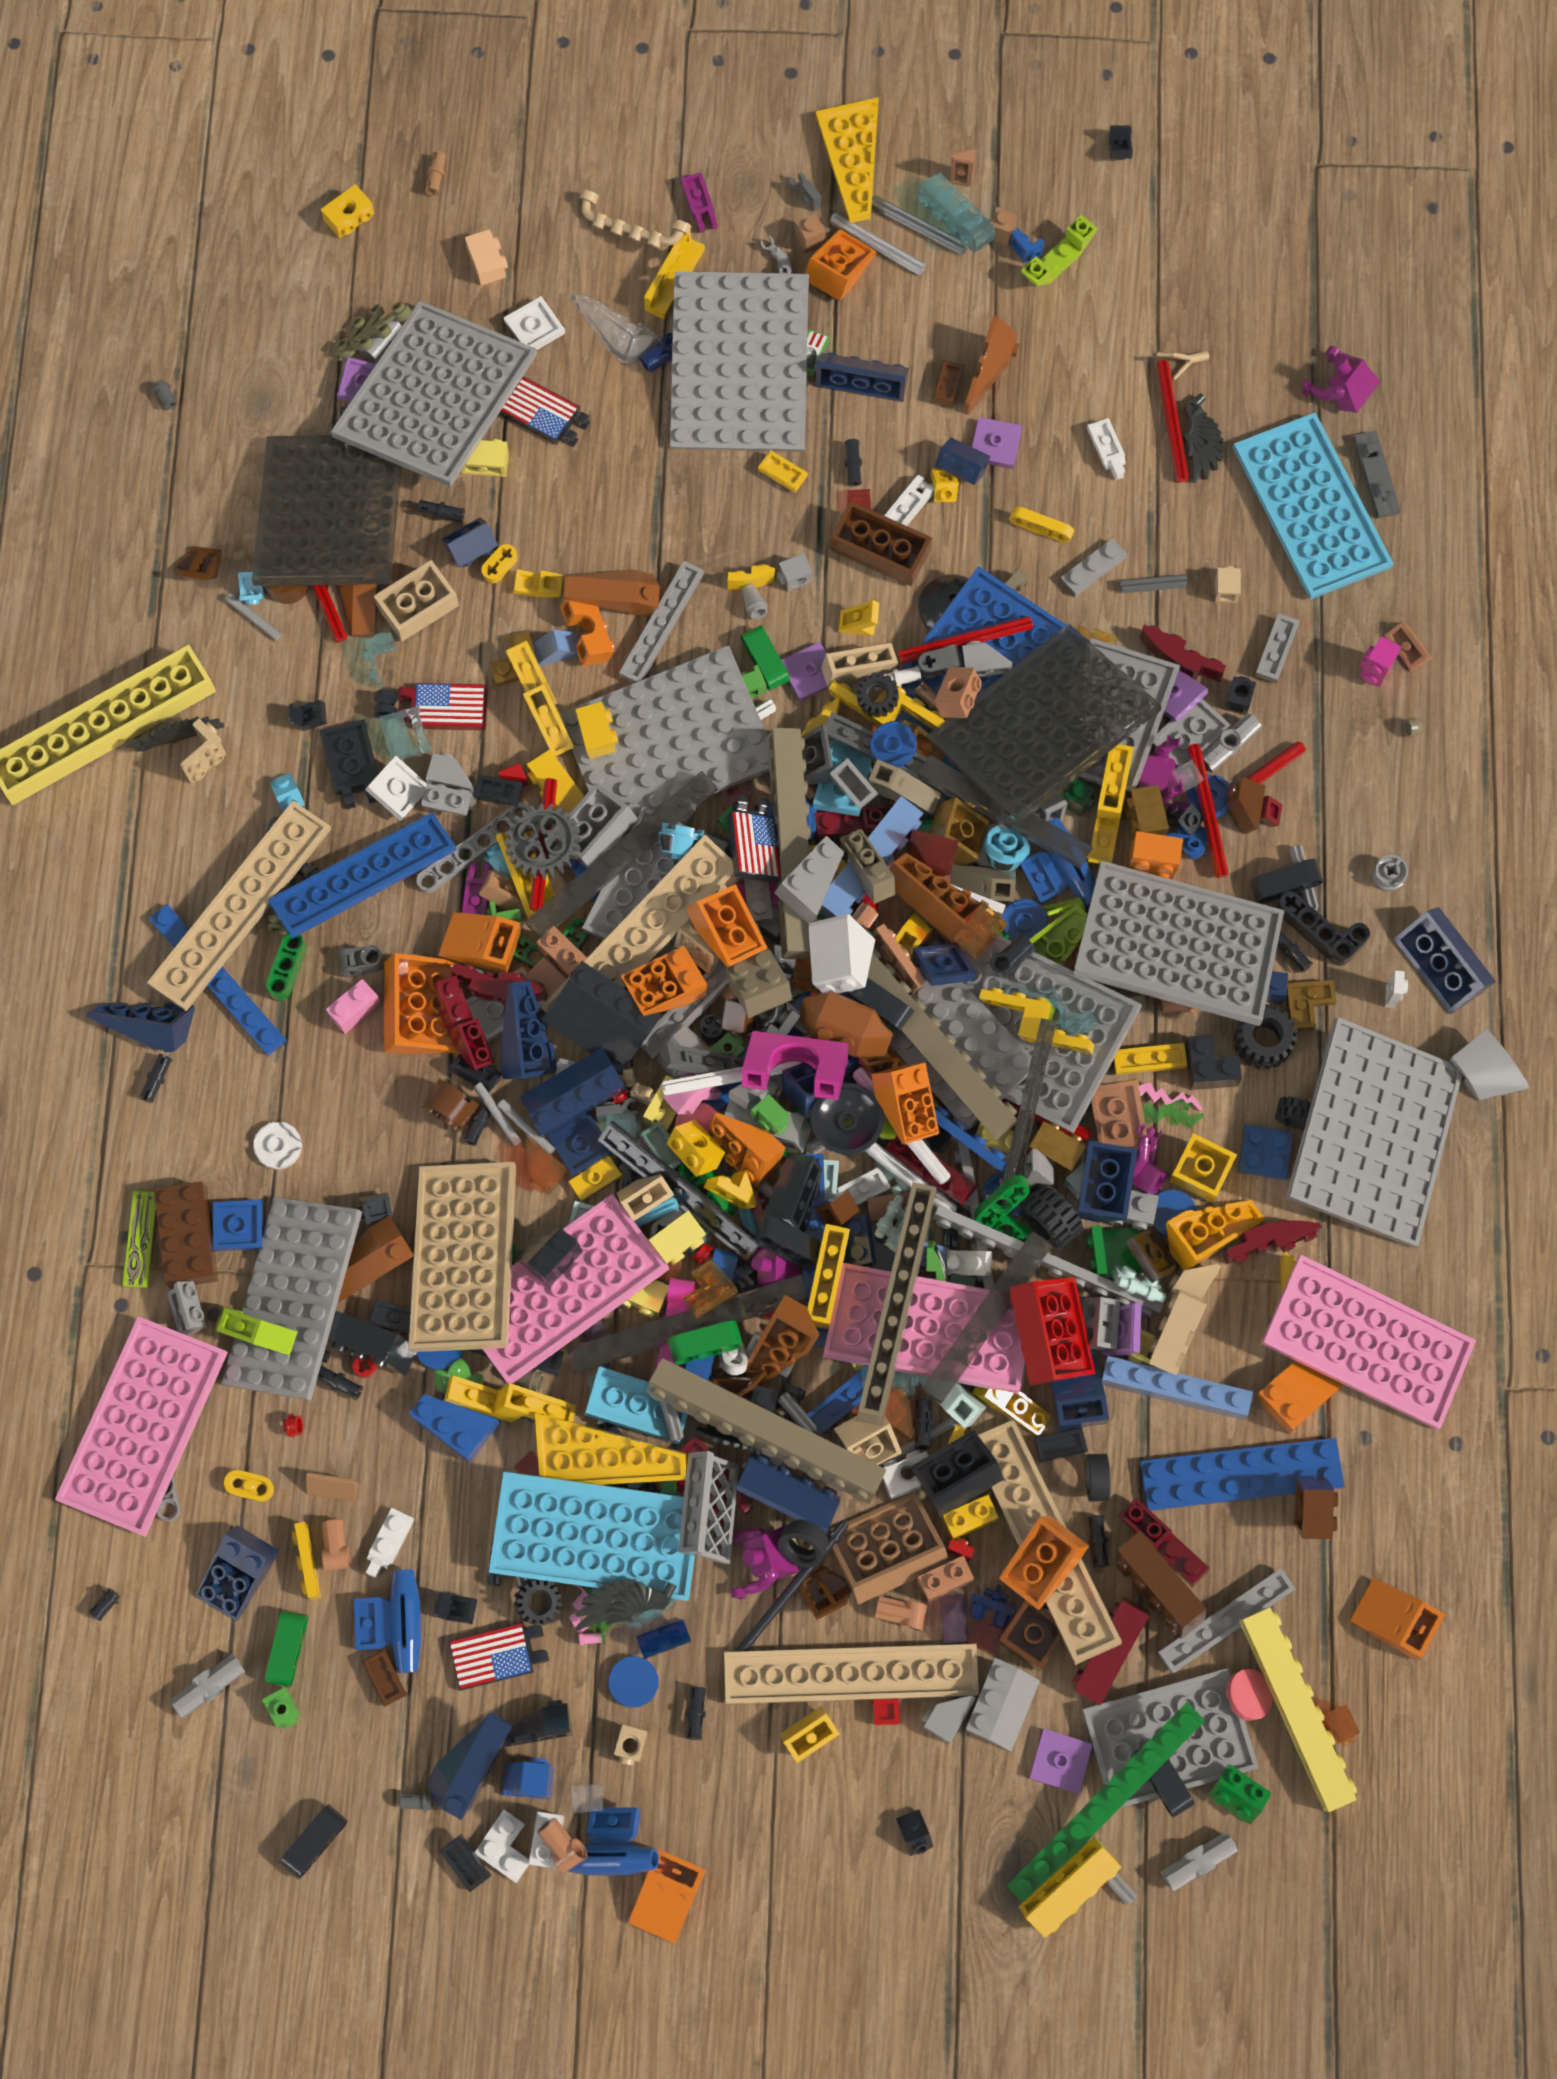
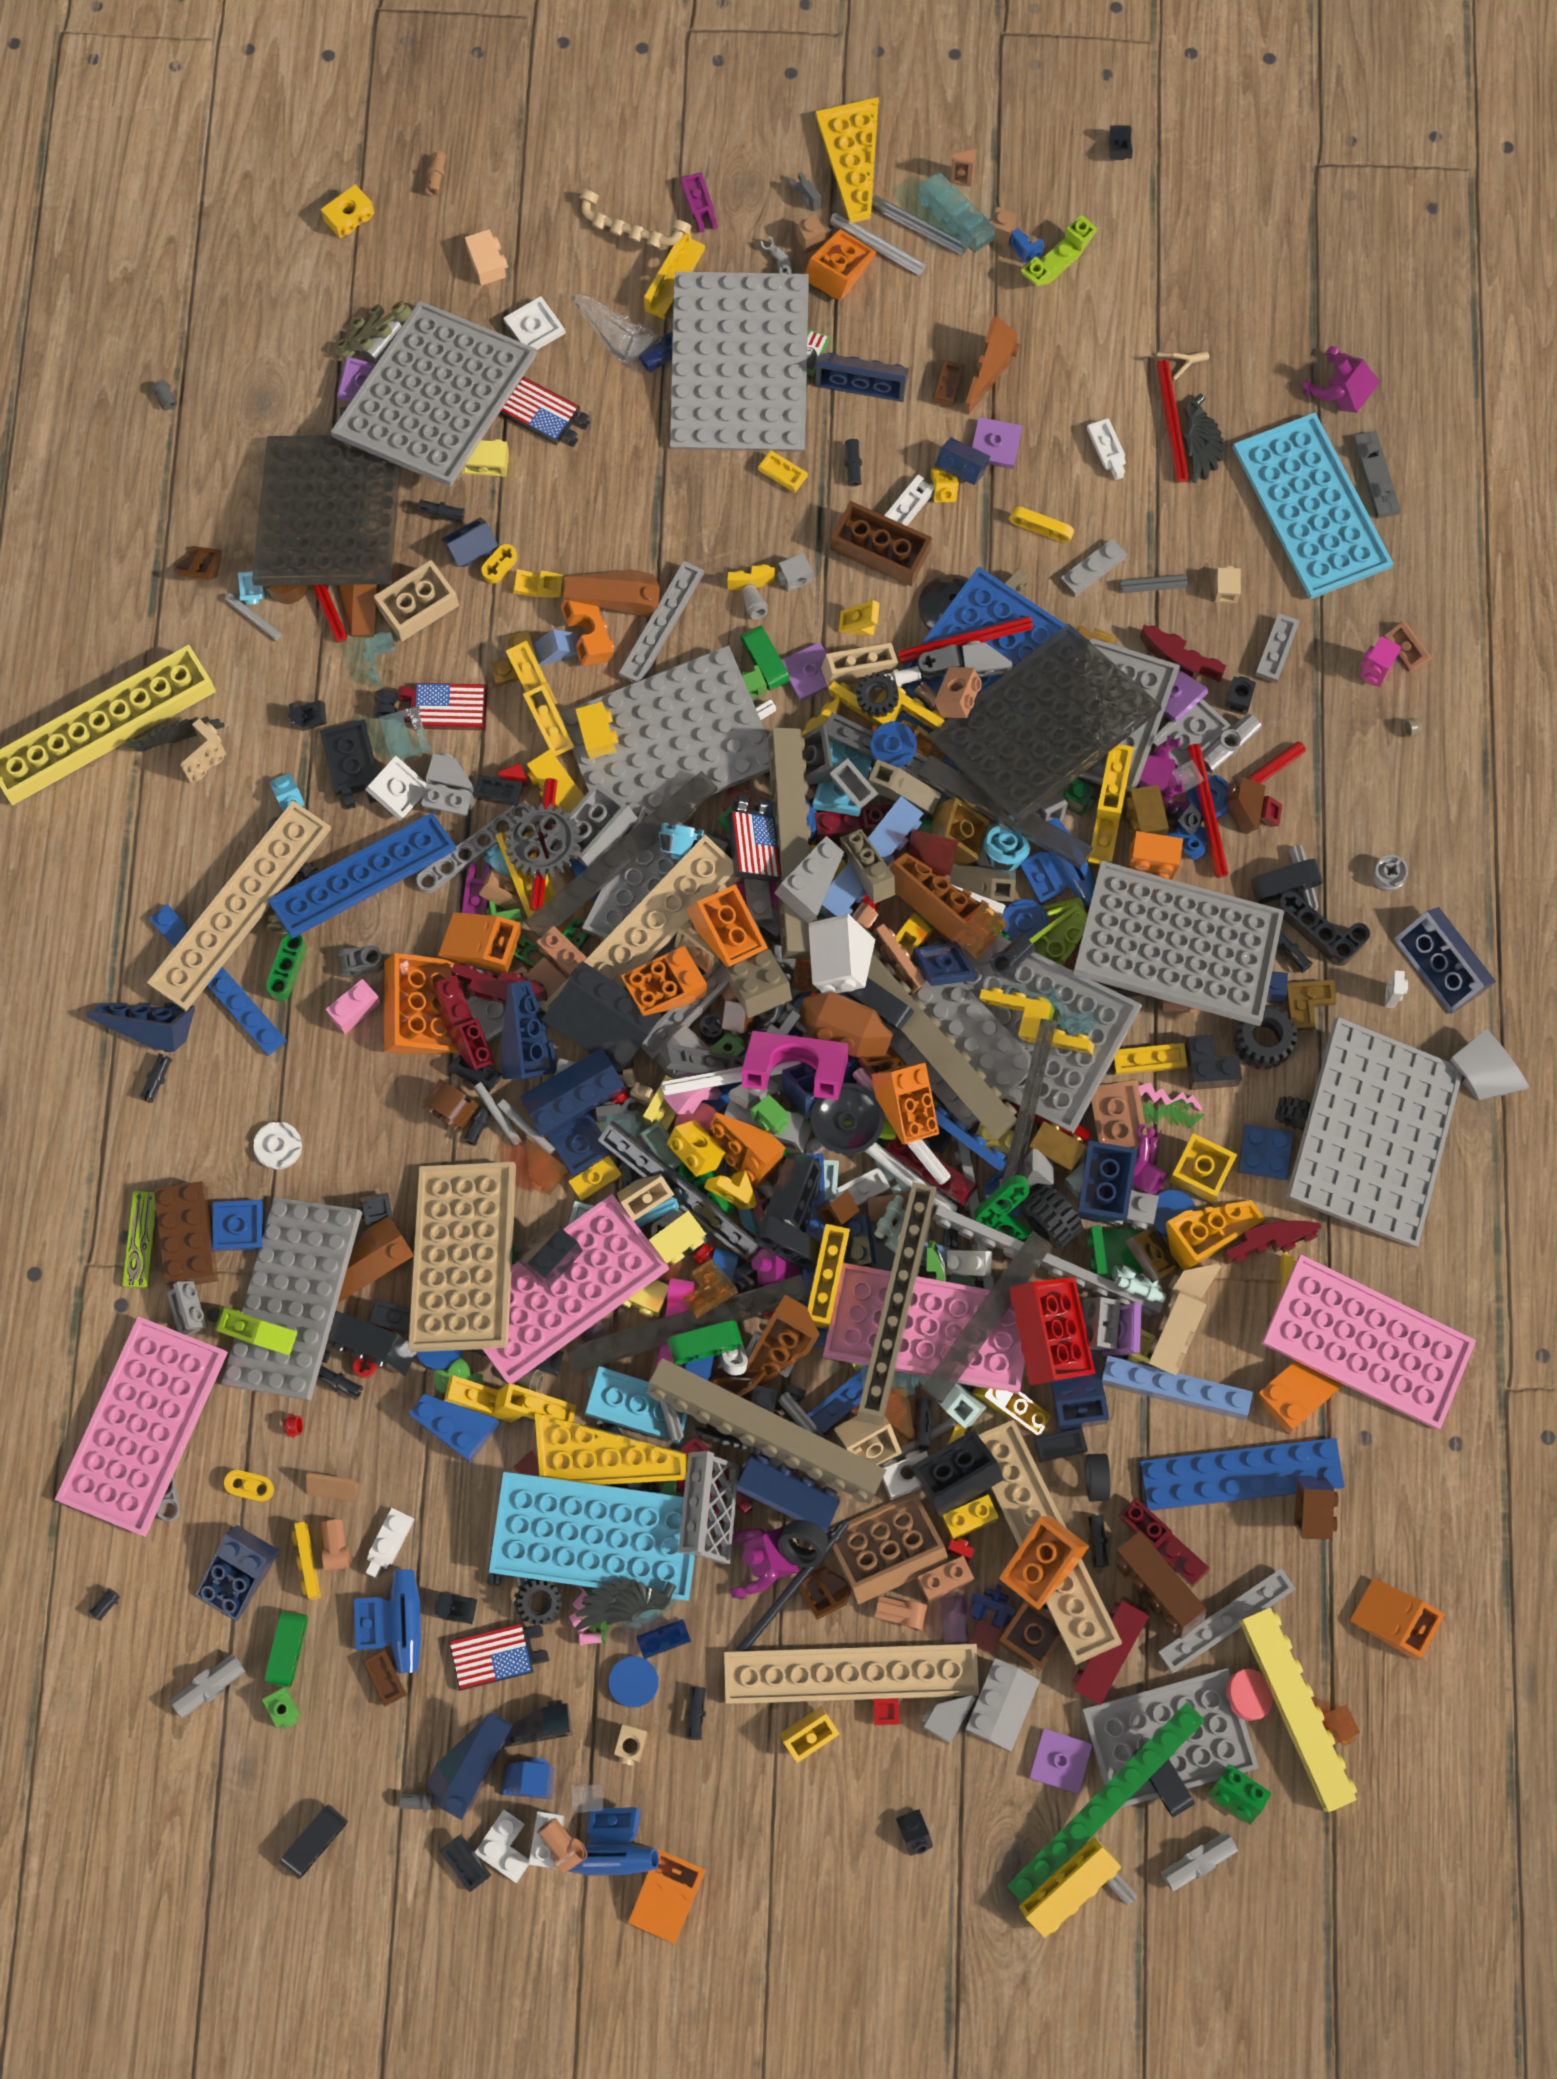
(860, 496): clear red tile -> none

